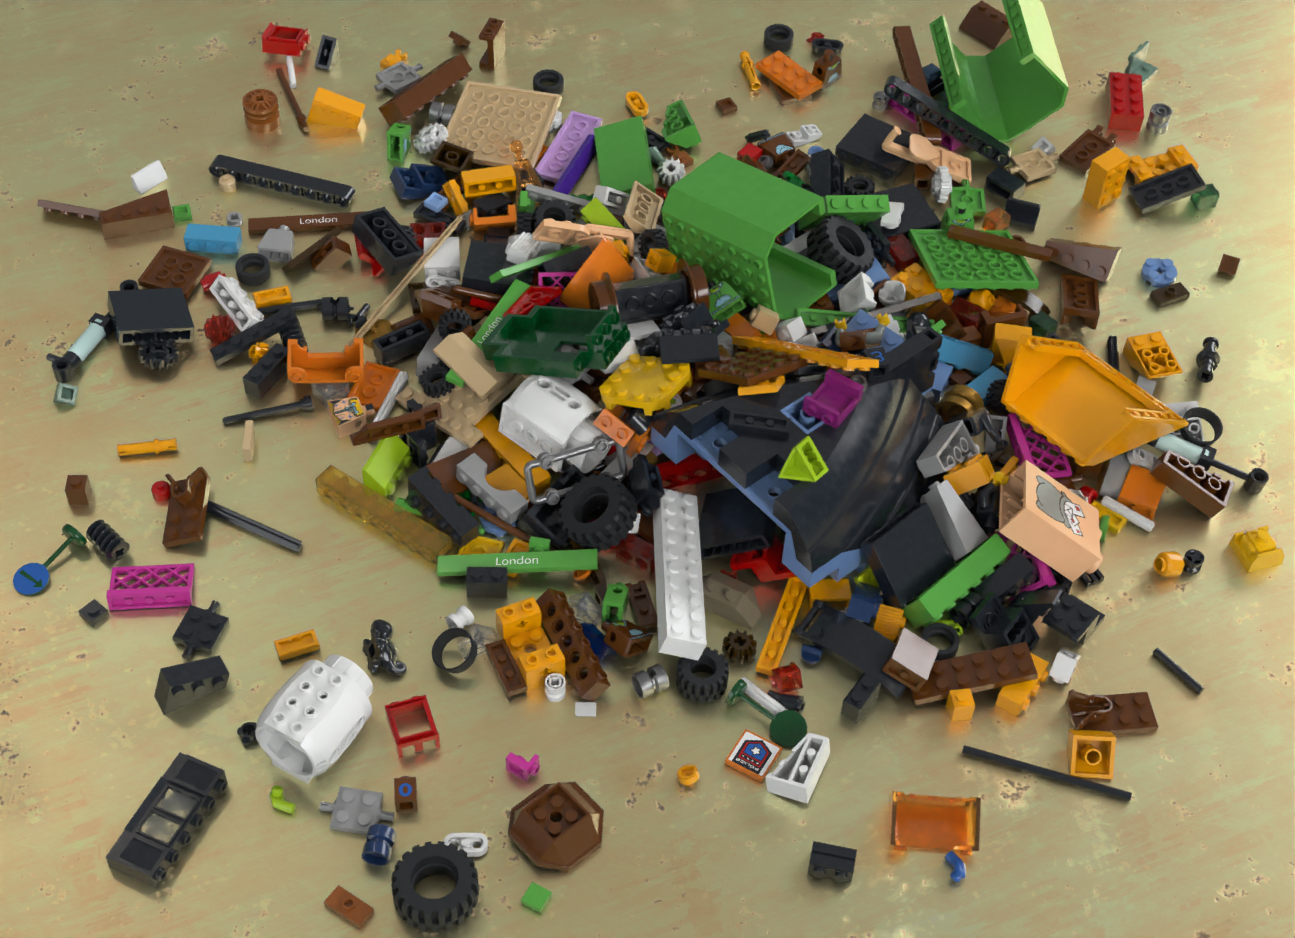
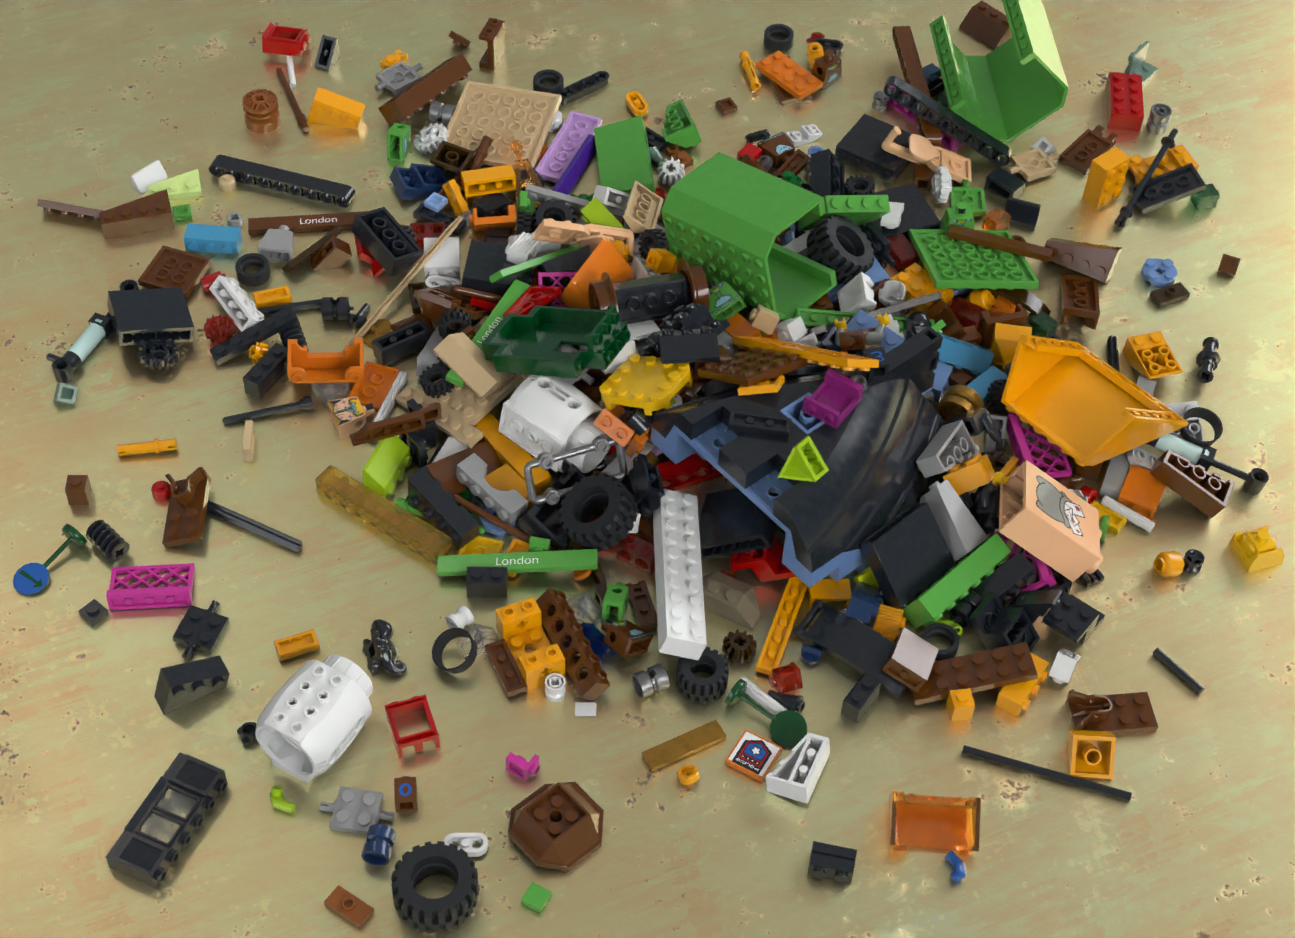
(180, 186): none -> yellowish green wing
(480, 153): none -> reddish brown pin
(598, 80): none -> black beam
(683, 745): none -> pearl gold tile
(812, 54): none -> light orange plate
(1126, 211): none -> black bar

